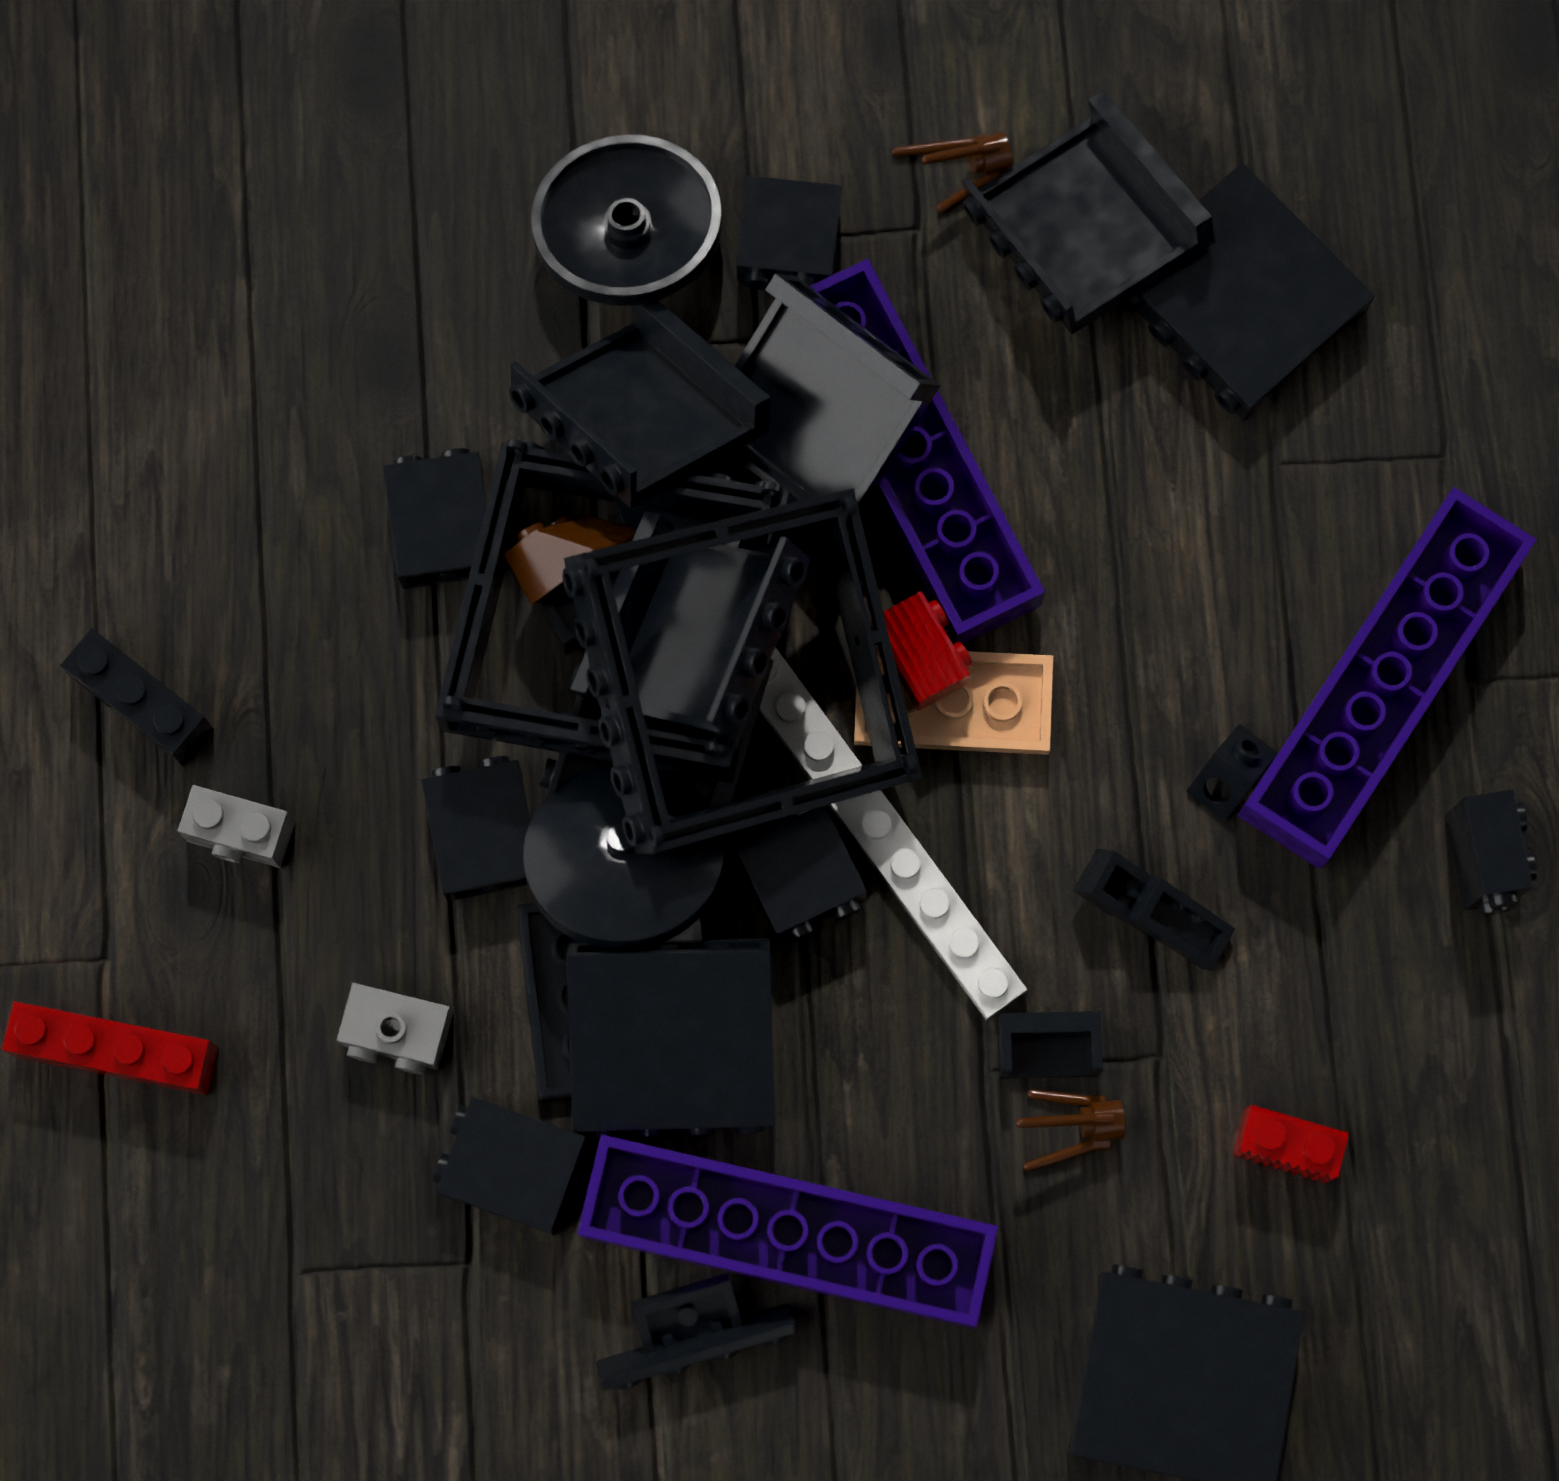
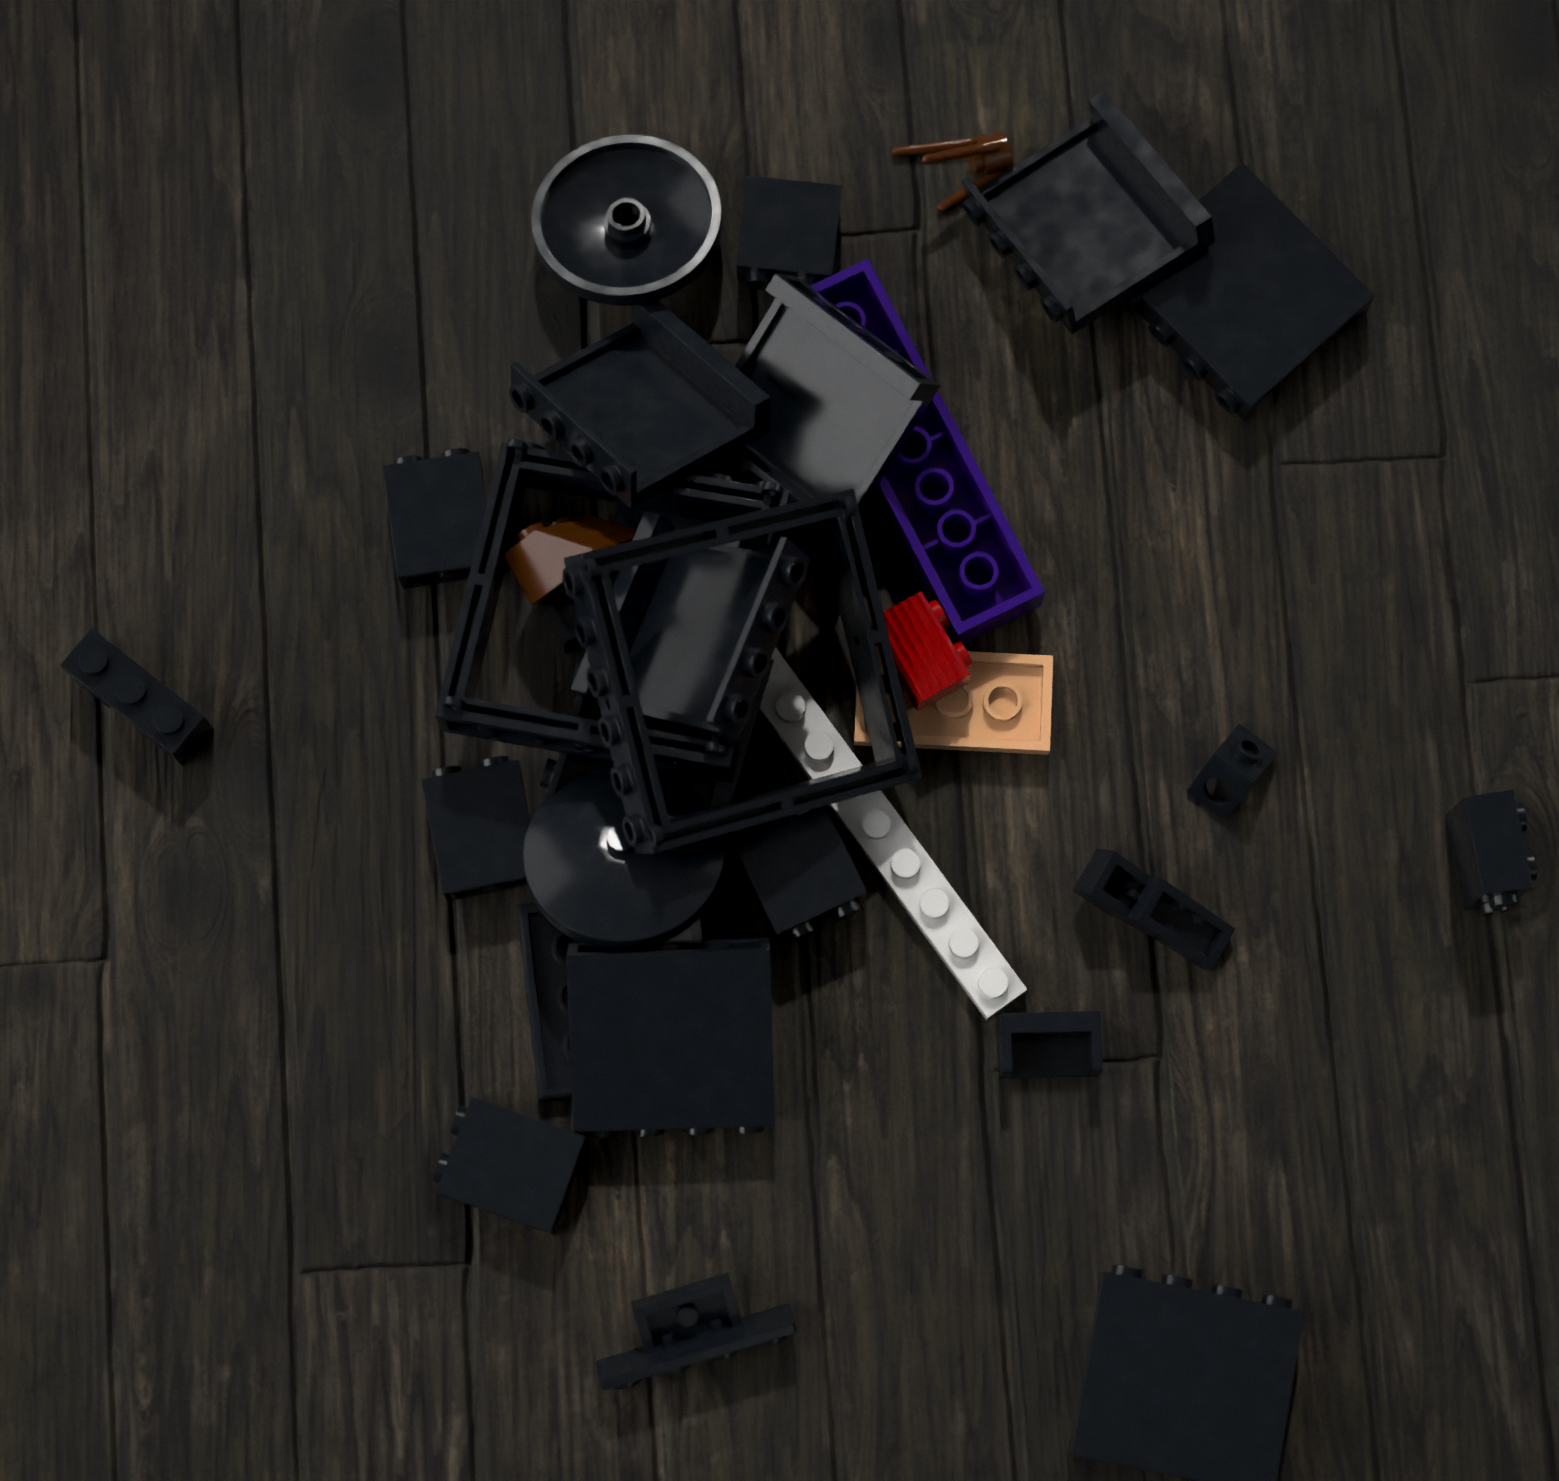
(110, 1048): red brick -> none
(236, 827): light grey brick -> none
(394, 1028): light grey brick -> none
(788, 1231): dark purple brick -> none
(1097, 1119): reddish brown plant -> none
(1290, 1144): red brick -> none
(1386, 678): dark purple brick -> none

